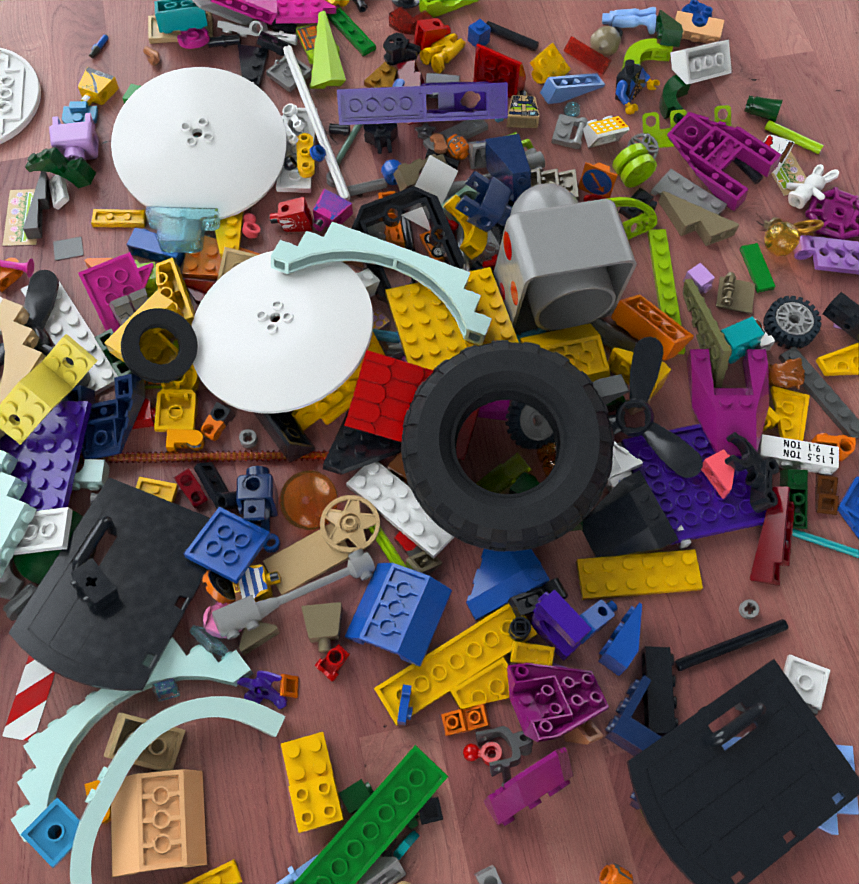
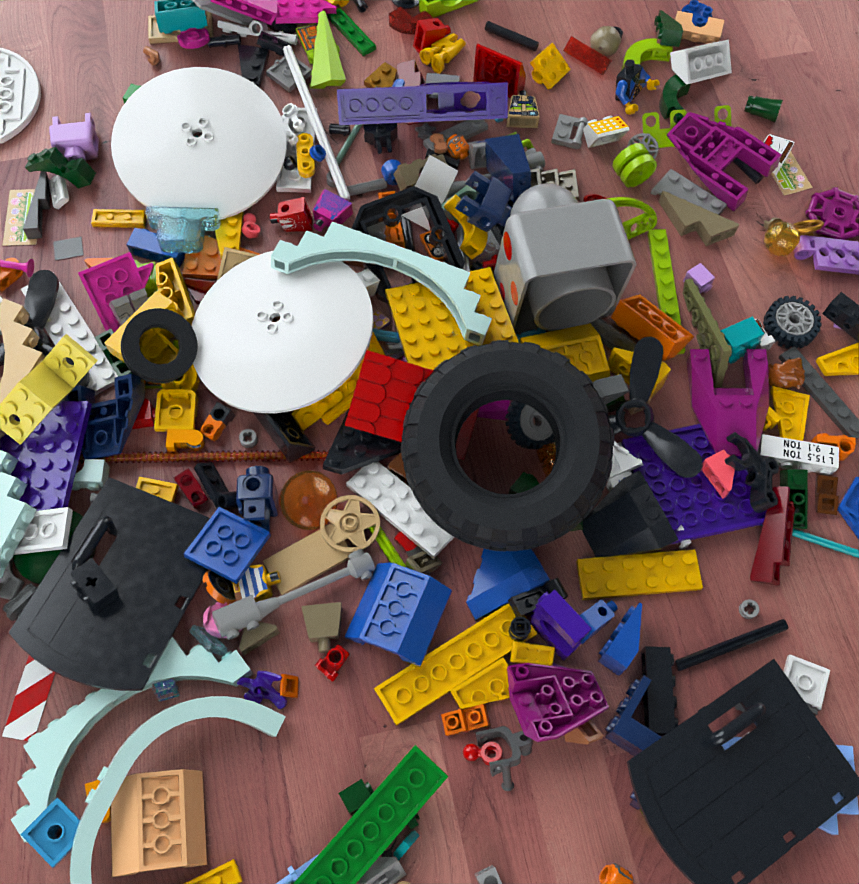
(76, 112): dark azure plate -> none
(97, 86): yellow torso -> none
(98, 46): piece -> none
(158, 755): tan slope -> none
(275, 547): blue axle -> none
(311, 782): yellow piece -> none
(400, 49): black hinge -> none
(405, 710): blue plate -> none
(431, 811): black plate -> none
(479, 33): blue brick -> none
(504, 474): clear neon green slope -> none
(527, 787): magenta wedge -> none
(563, 88): medium blue slope -> none
(572, 109): clear light blue plate -> none
(597, 179): piece -> none
(631, 18): light blue piece -> none
(642, 195): black plate -> none
(735, 294): dark tan hinge -> none
(757, 267): green tile -> none
(793, 136): lime piece -> none
(812, 186): white animal -> none

